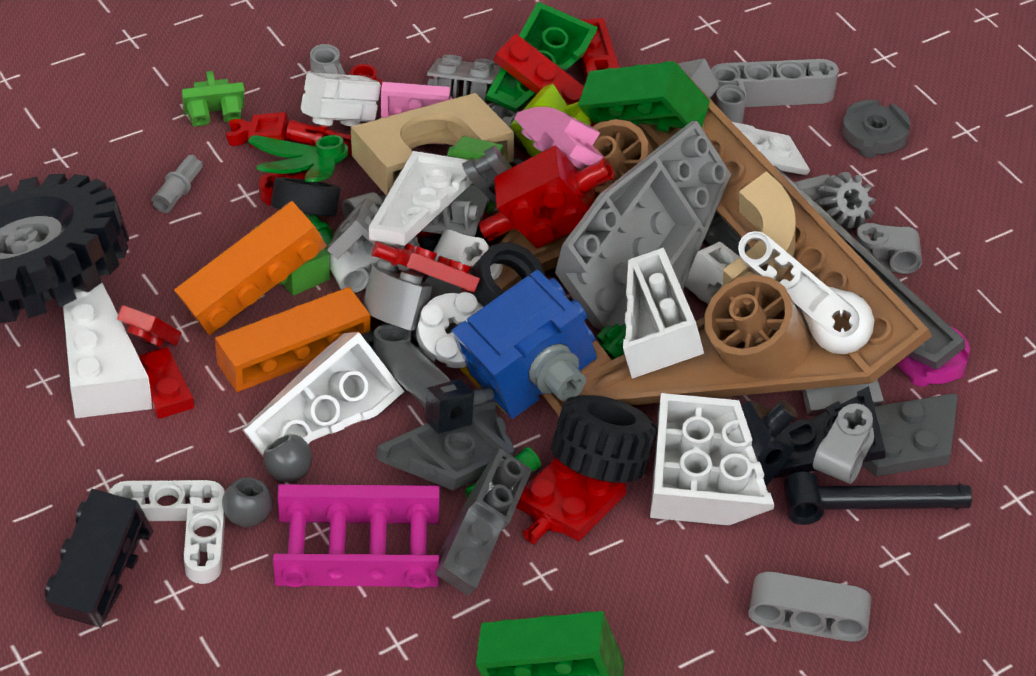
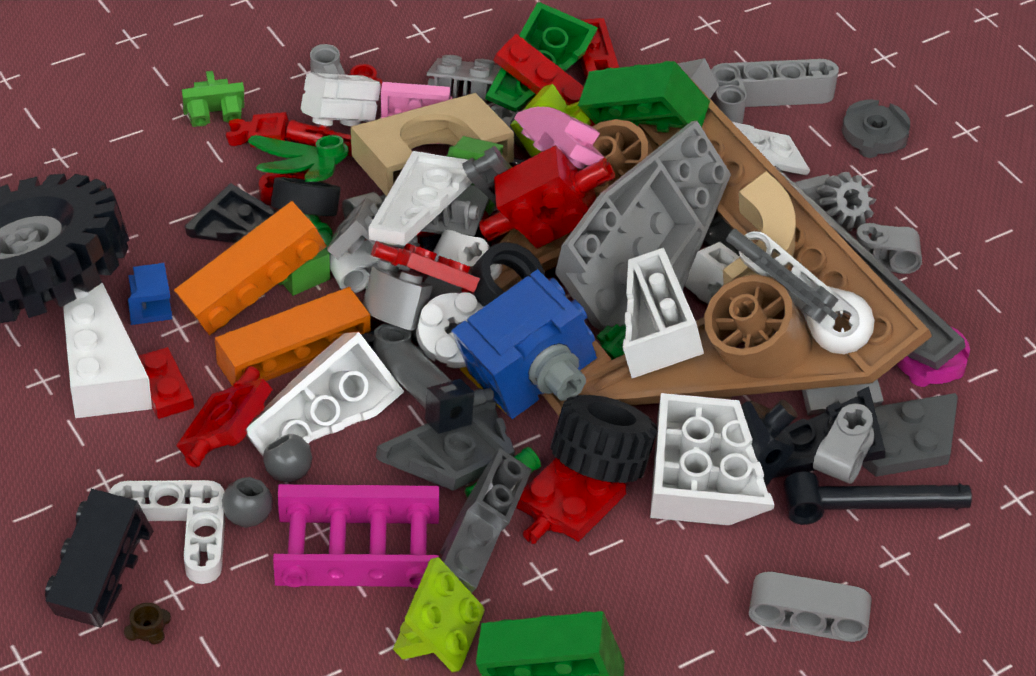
(143, 615): none -> dark brown plate
(148, 327): red plate -> none
(149, 294): none -> blue window
(176, 184): light grey axle -> none
(225, 417): none -> red plate
(229, 216): none -> black wing
(440, 618): none -> lime bracket
(817, 302): none -> dark grey piece

